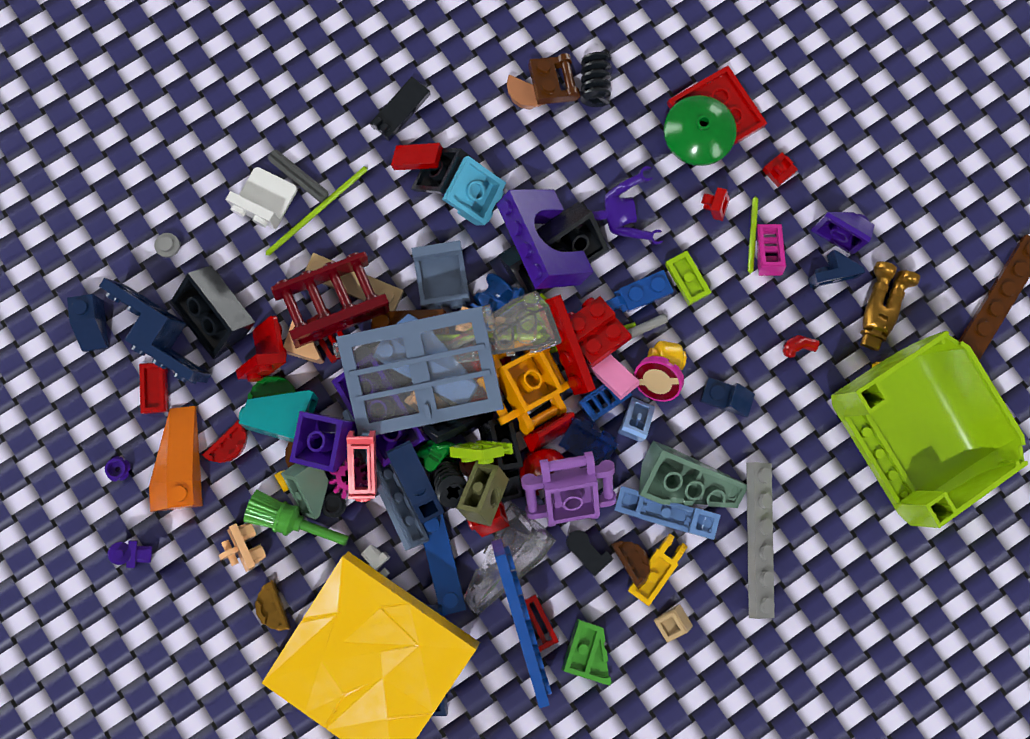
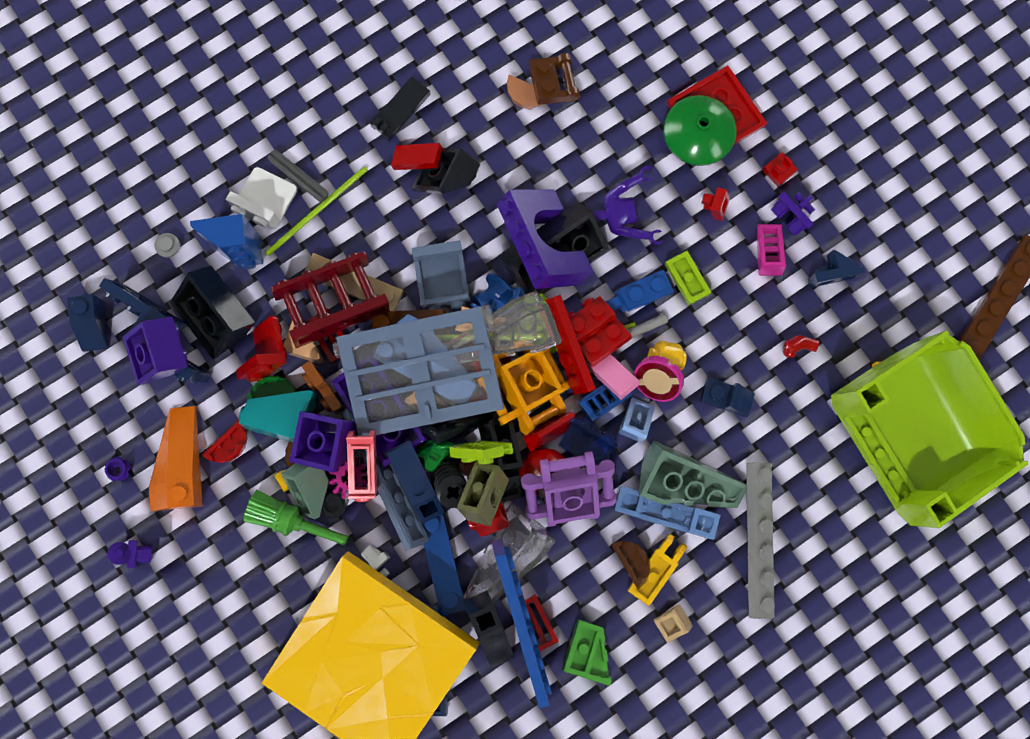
(153, 389): red tile -> none
(155, 350): none -> dark purple slope
(232, 238): none -> blue slope
(239, 535): light nougat hips -> none
(270, 608): pearl gold tile -> none
(317, 382): none -> dark orange plate
(474, 192): medium azure plate -> none
(488, 628): none -> black slope
(580, 546): black leg -> none
(595, 79): black piece -> none
(752, 242): lime axle -> none
(786, 204): none -> dark purple hips
(845, 230): dark purple slope -> none
(881, 319): pearl gold piece -> none

